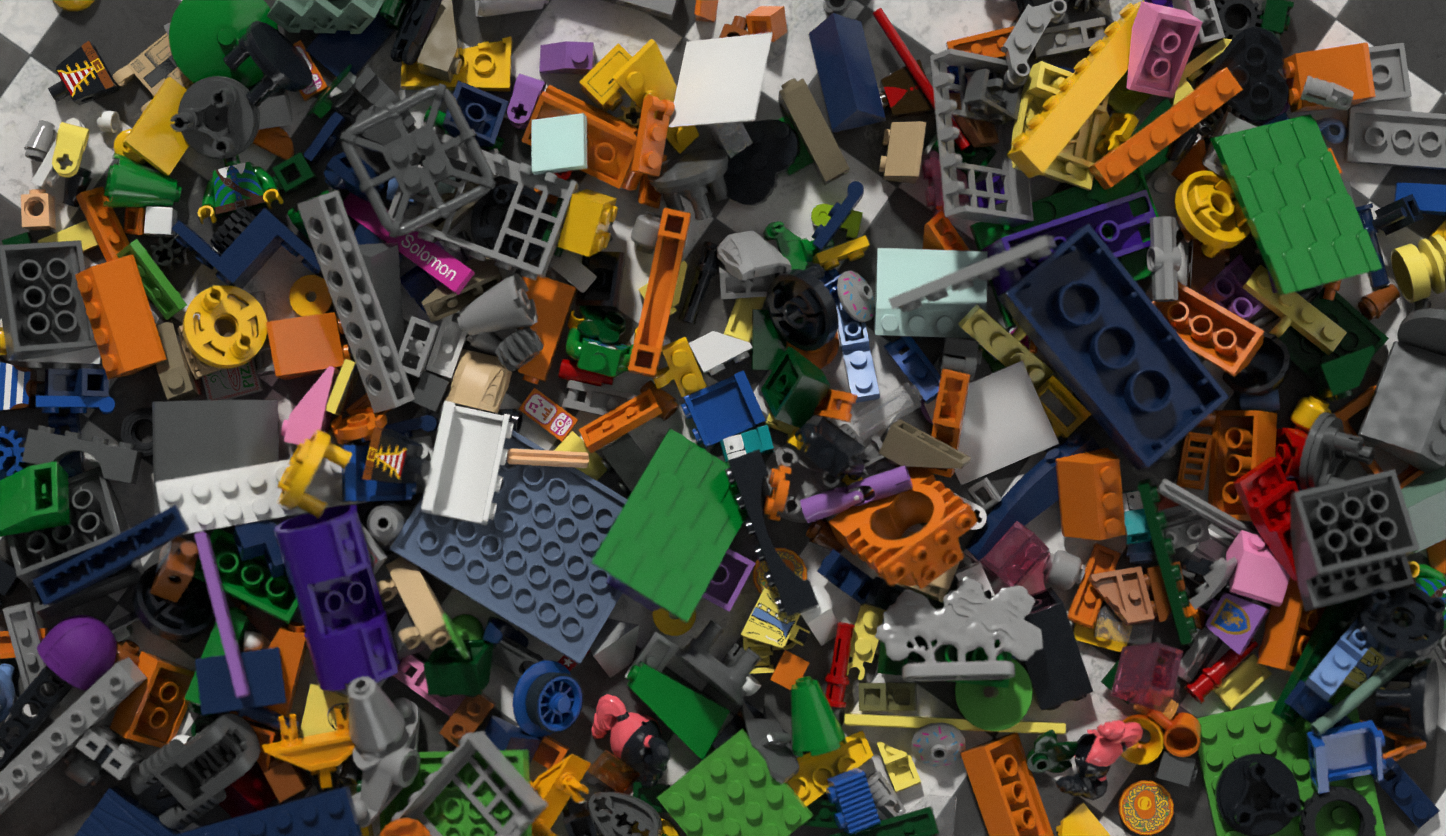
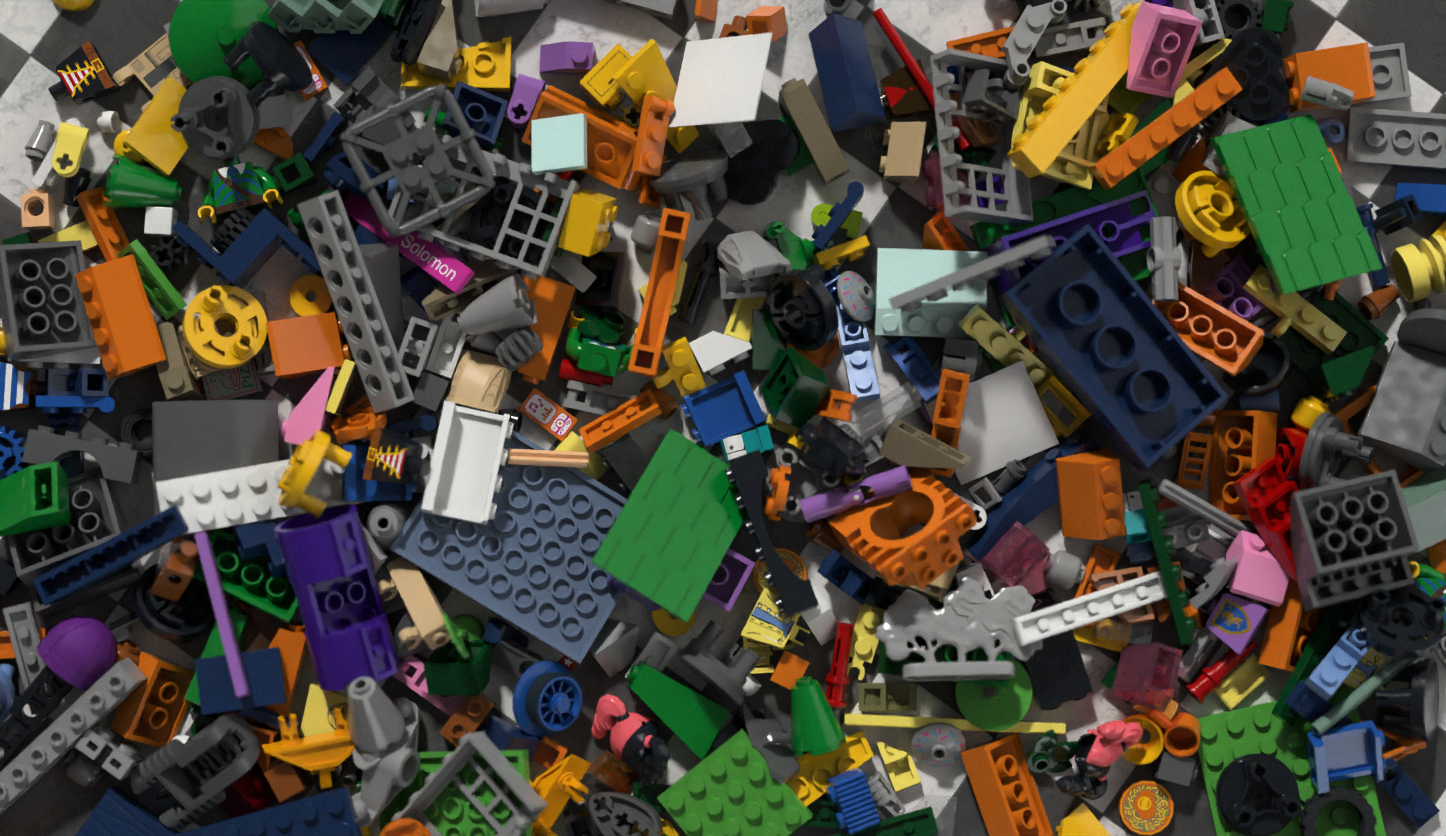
(134, 220): orange slope -> none
(252, 641): white hinge -> none
(323, 103): piece -> none
(1013, 472): none -> dark grey pin
(1089, 608): none -> white tile

